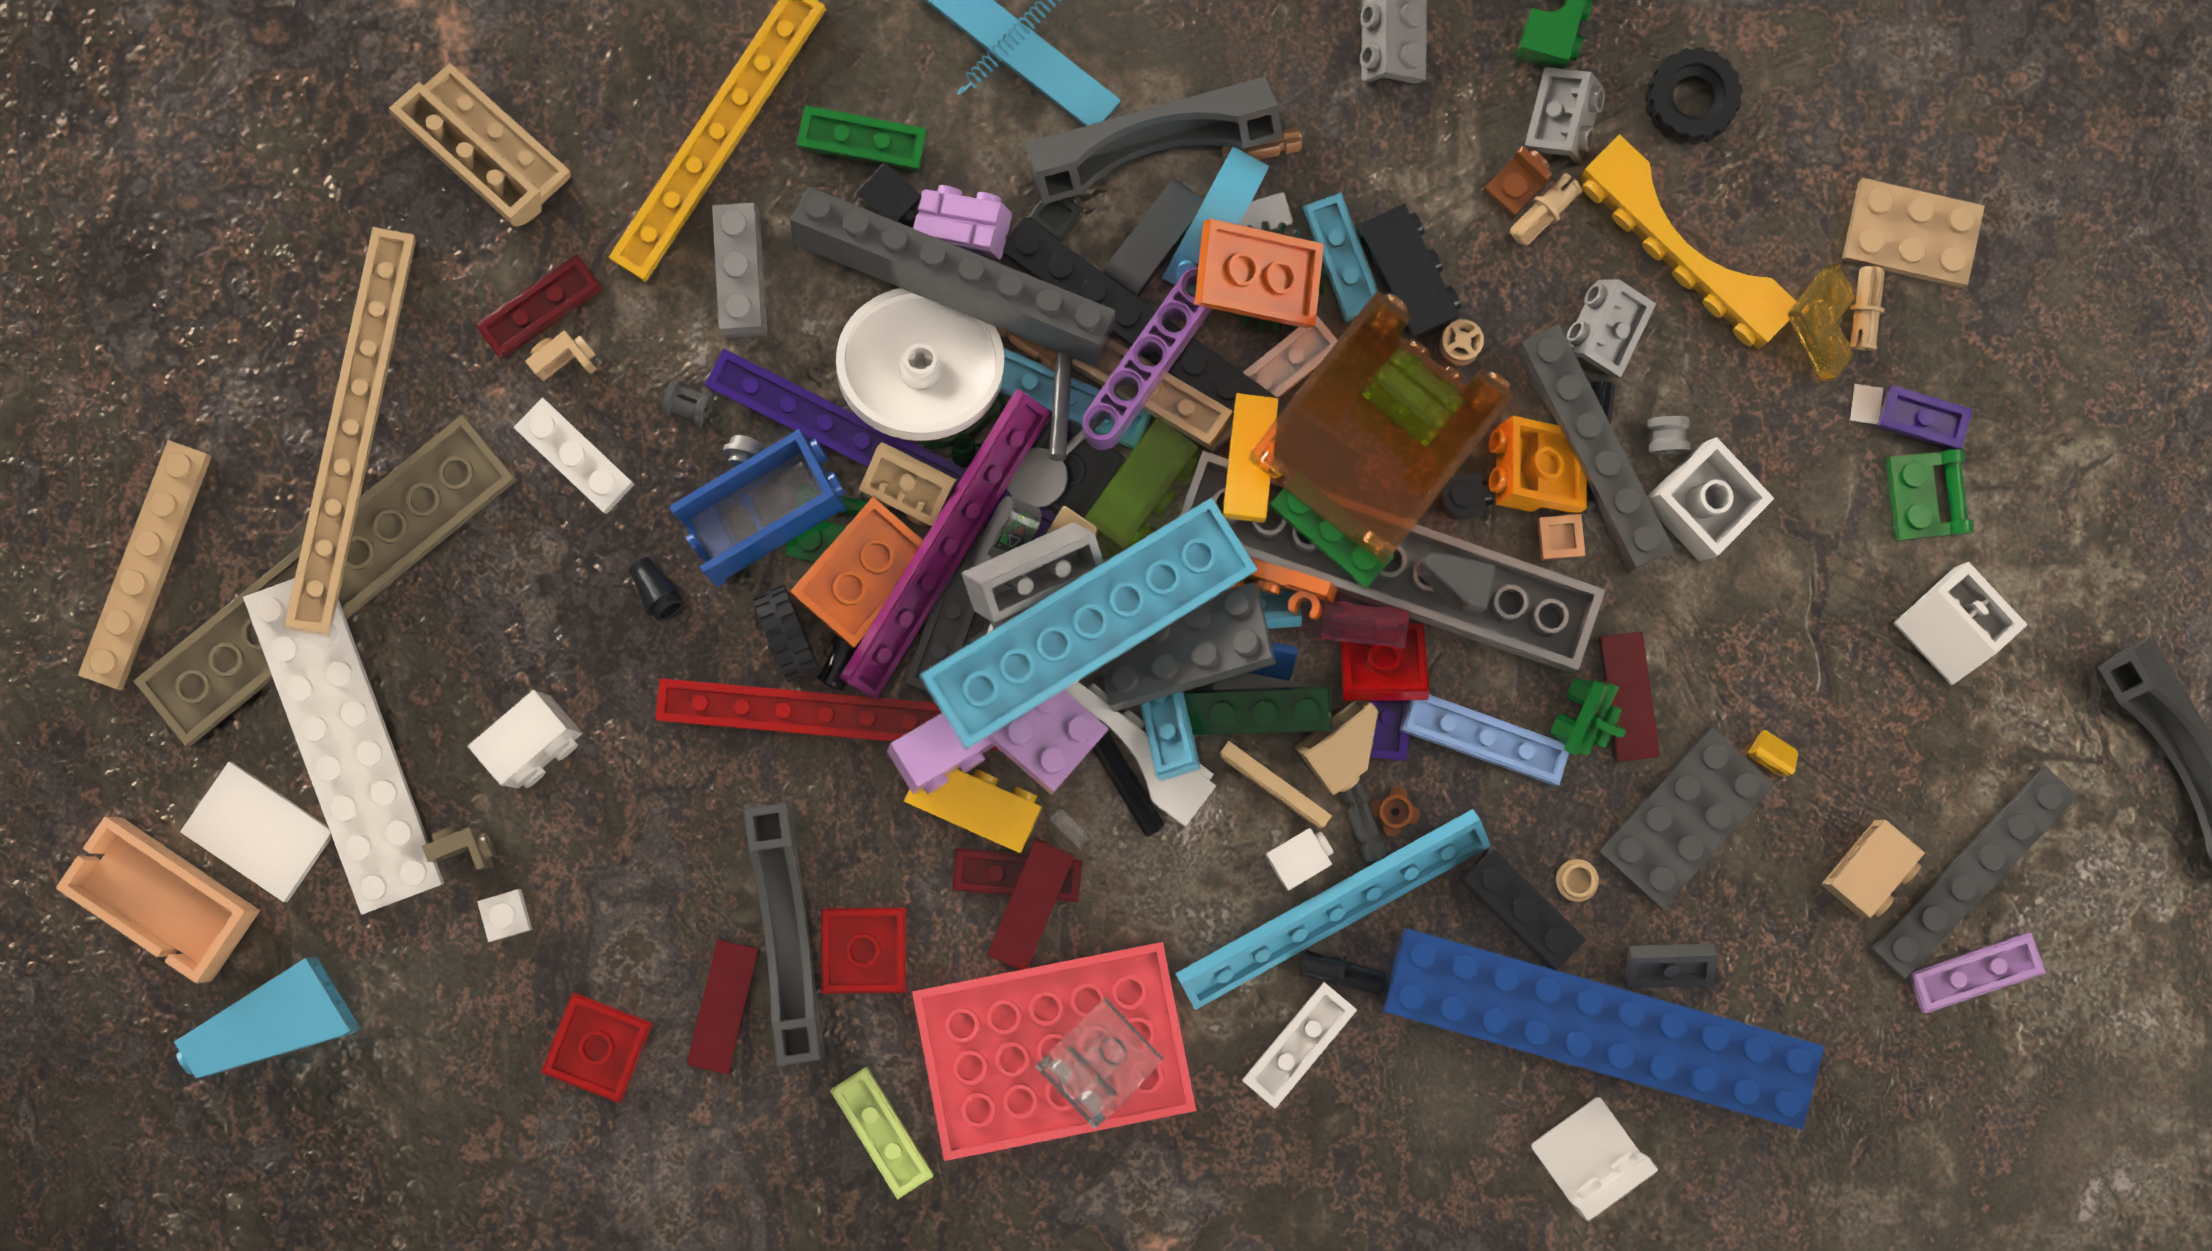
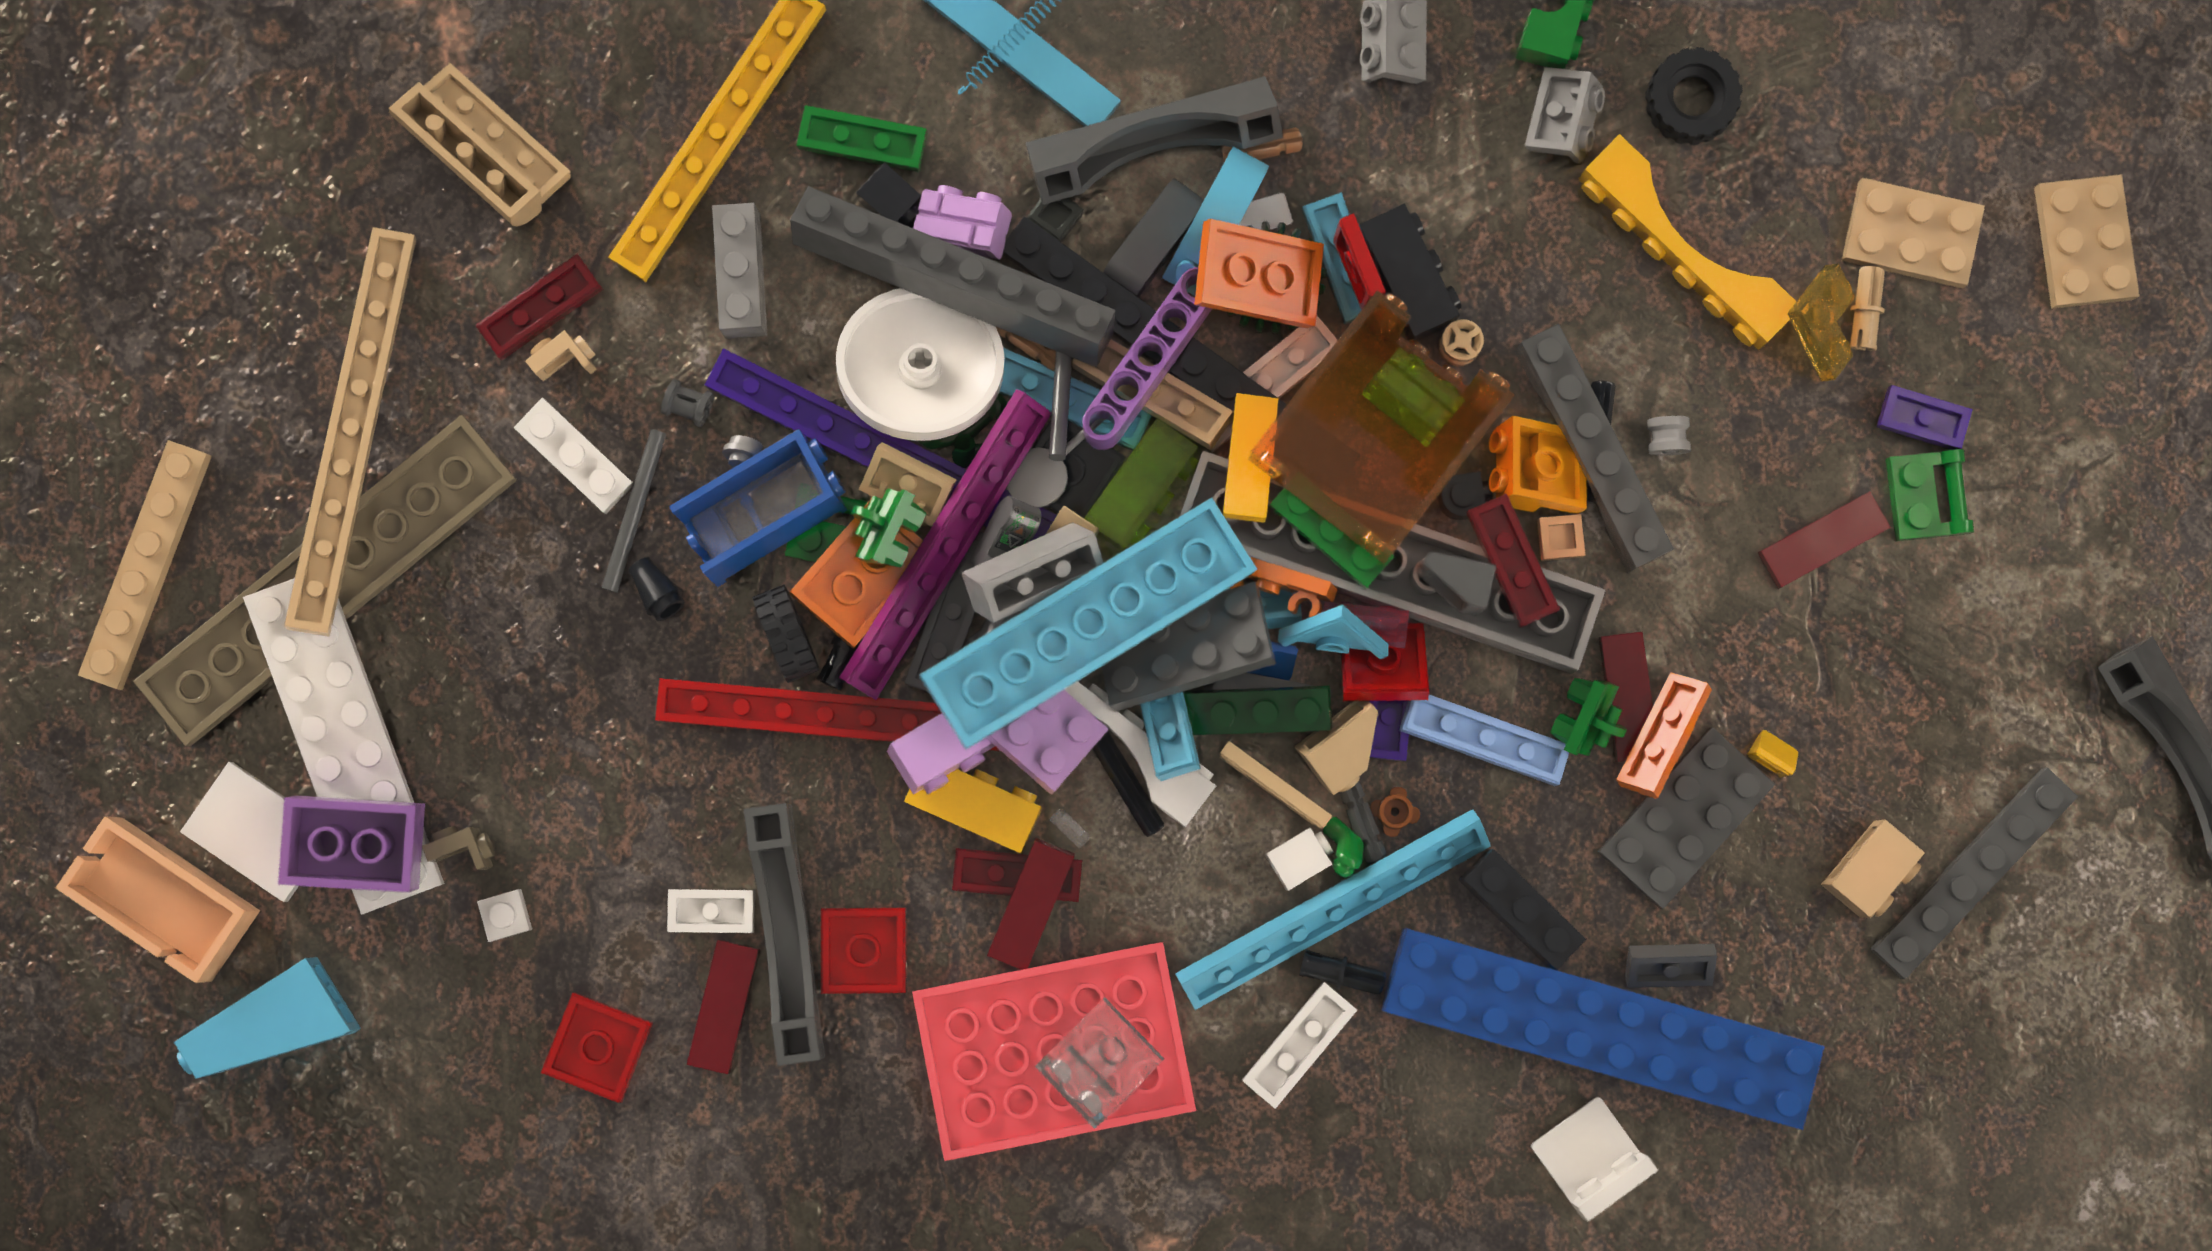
(351, 844): none -> medium lavender brick
(526, 741): white brick -> none
(634, 510): none -> dark grey bar
(711, 911): none -> white plate
(881, 524): none -> green hips
(882, 1132): yellowish green tile -> none
(1335, 632): none -> medium azure tile
(1349, 847): none -> green arm
(1357, 260): none -> red tile
(1515, 561): none -> dark red tile
(1519, 181): dark orange bracket -> none
(1545, 210): tan axle -> none
(1577, 880): tan plate -> none
(1610, 325): light grey bracket -> none
(1664, 735): none -> plate
(1709, 499): white brick -> none
(1824, 540): none -> dark red tile
(1866, 404): white sticker -> none
(1960, 623): white slope -> none
(1976, 972): lavender tile -> none
(2086, 241): none -> tan plate

